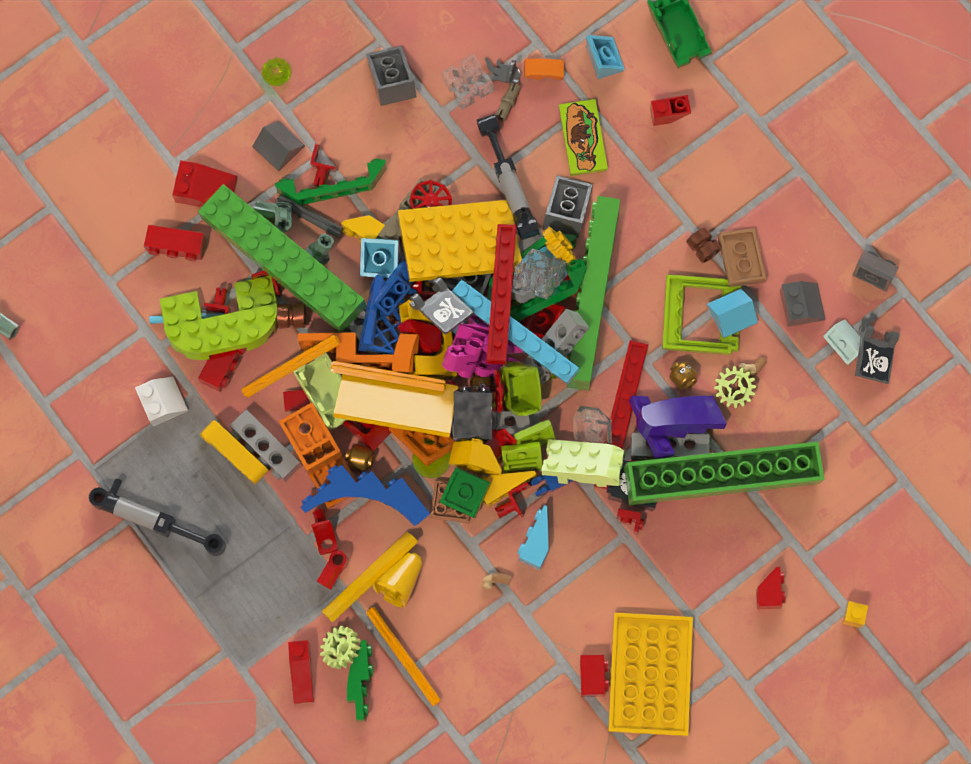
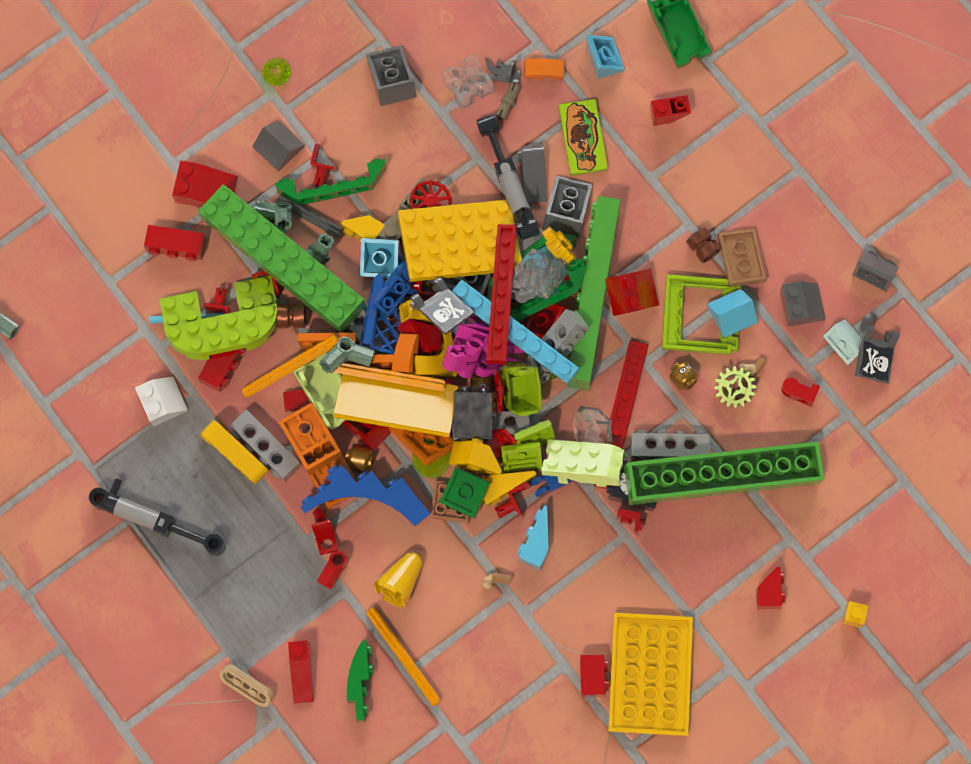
(246, 685): none -> tan plate
(338, 356): none -> sand green piece
(342, 648): yellowish green gear -> none
(369, 576): yellow tile -> none
(533, 173): none -> dark grey door
(632, 292): none -> red slope
(674, 419): dark purple slope -> none
(801, 393): none -> red leg

